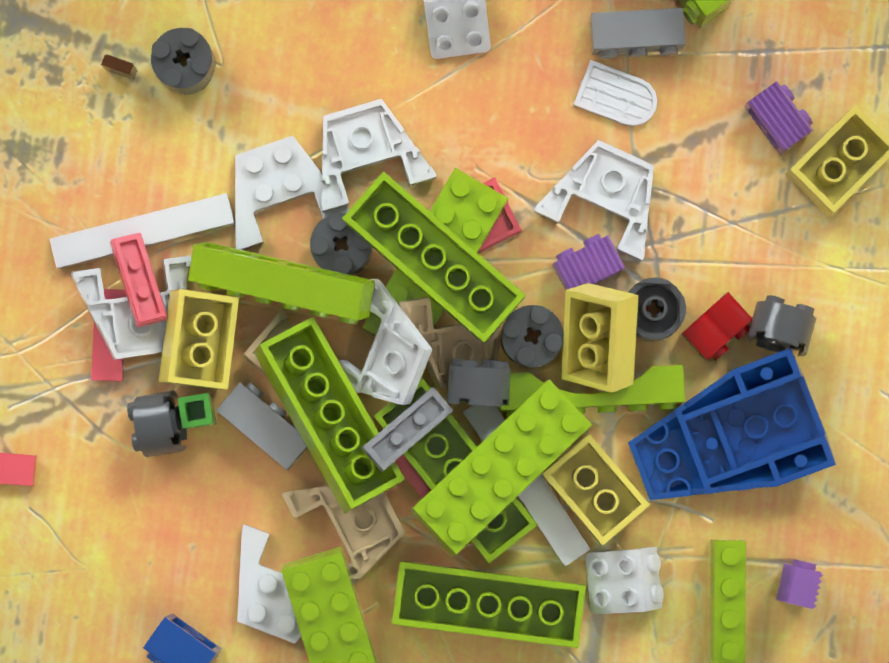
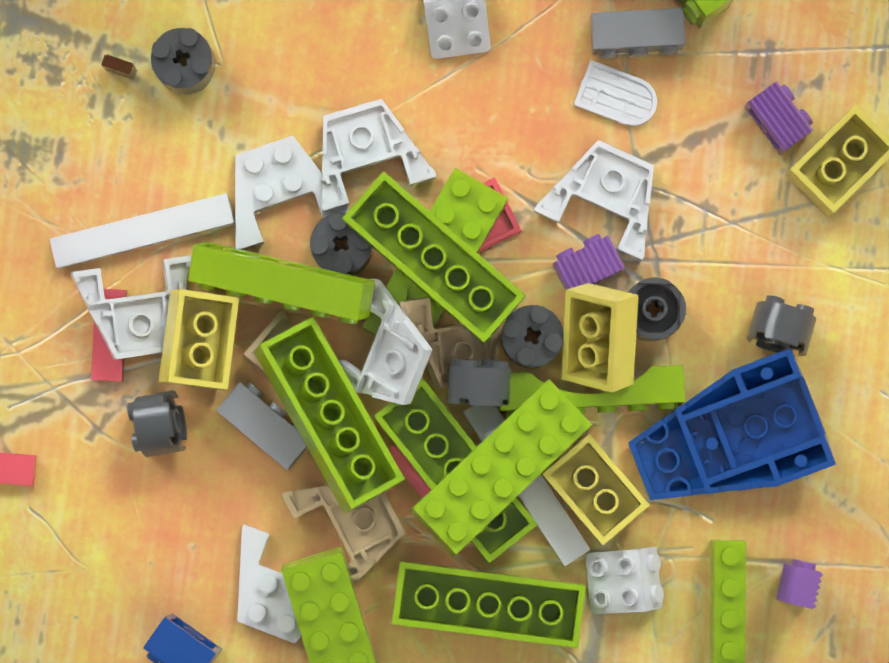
(138, 279): coral tile -> none
(197, 411): bright green brick -> none
(407, 429): light grey plate -> none
(717, 326): red brick -> none

